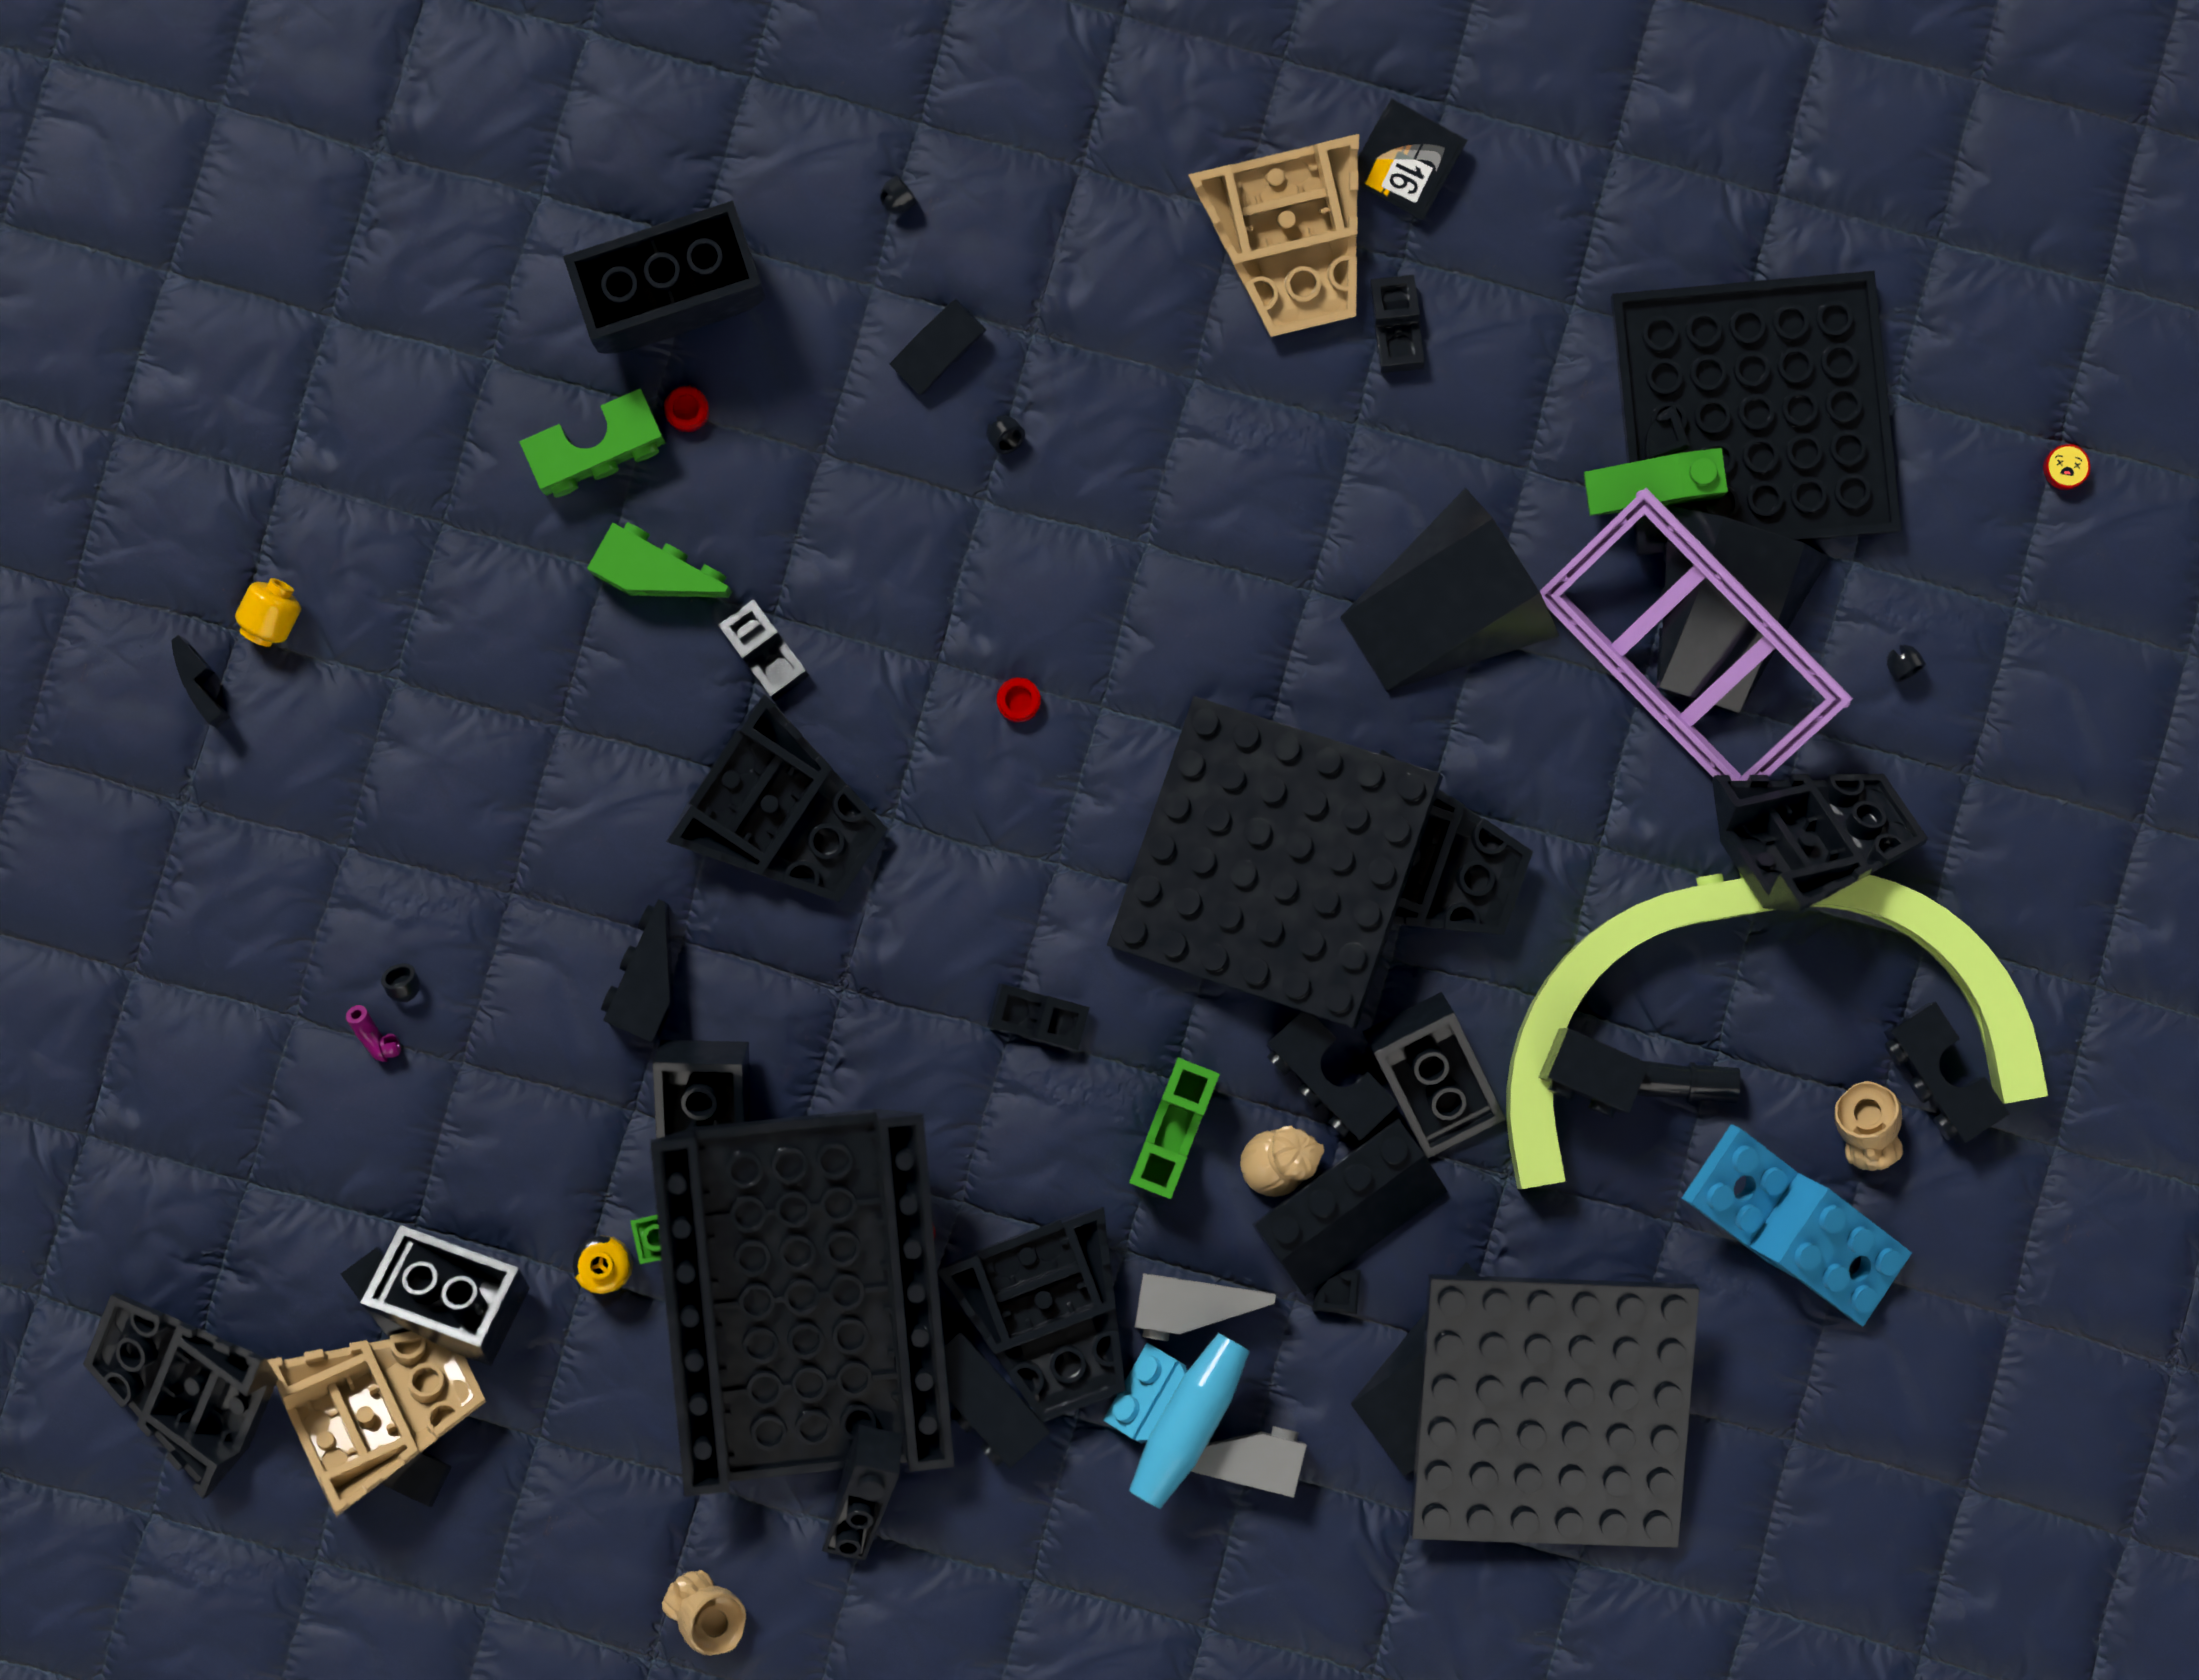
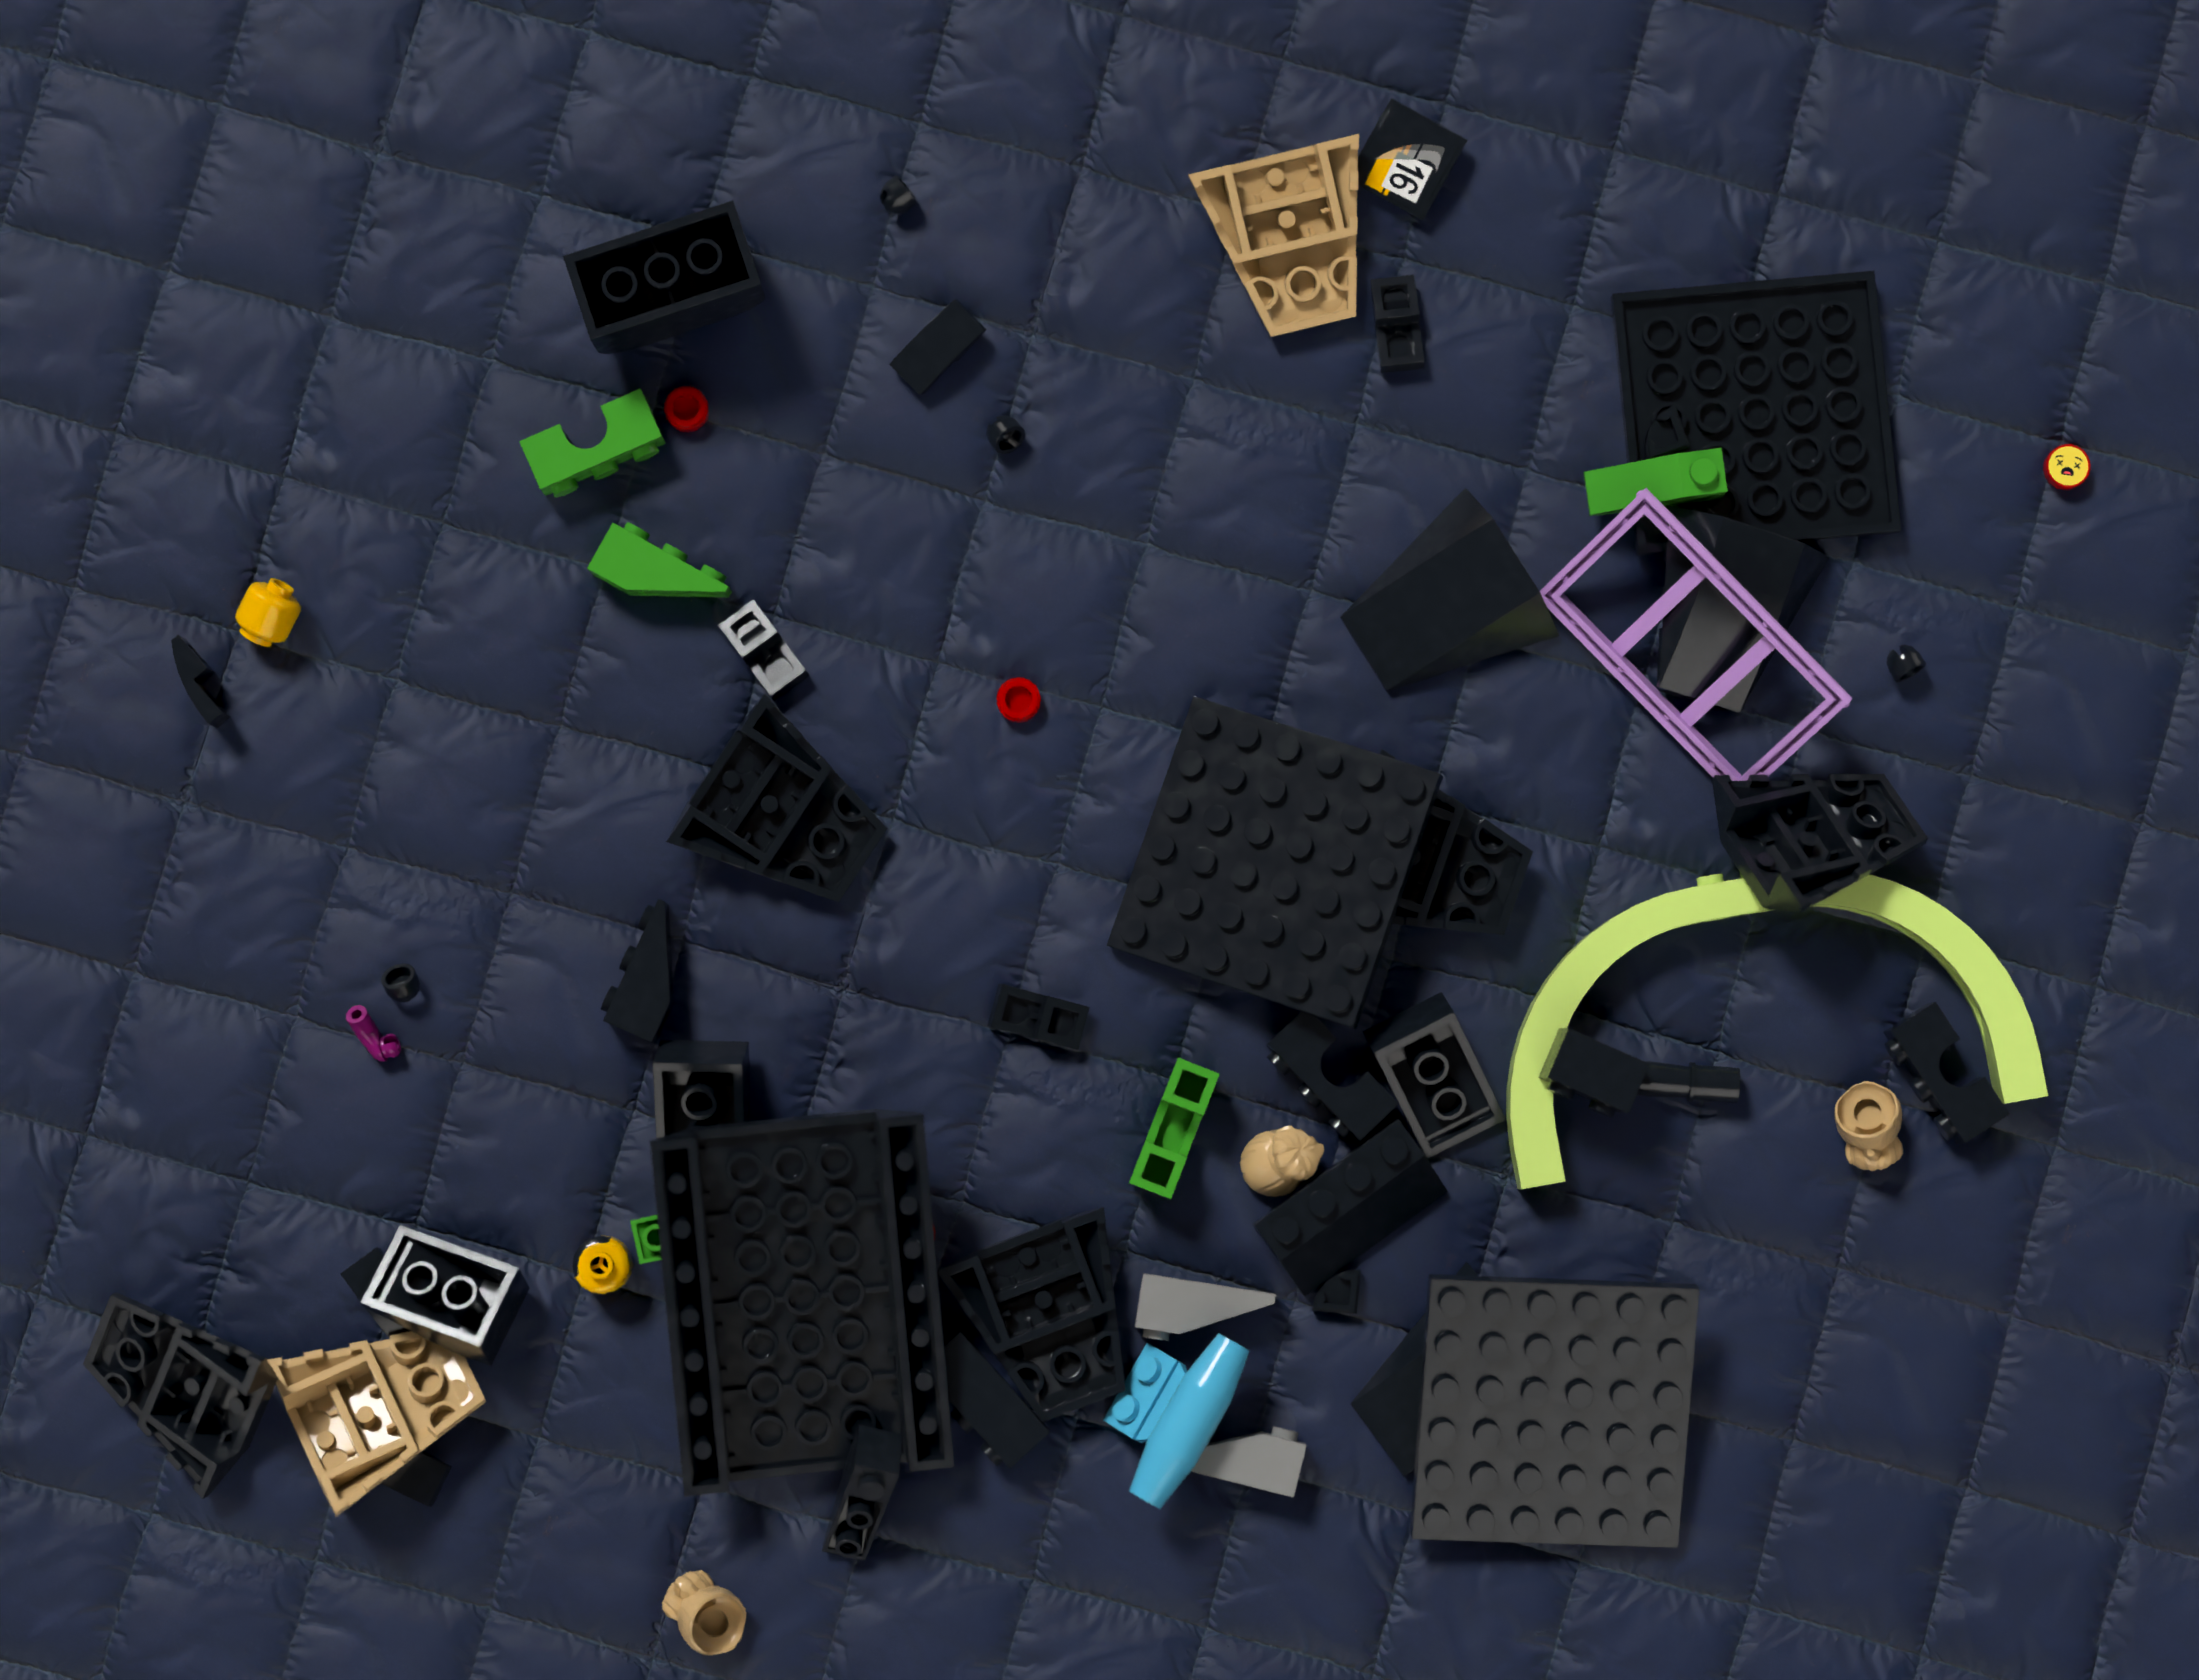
(1797, 1225): dark azure bracket -> none

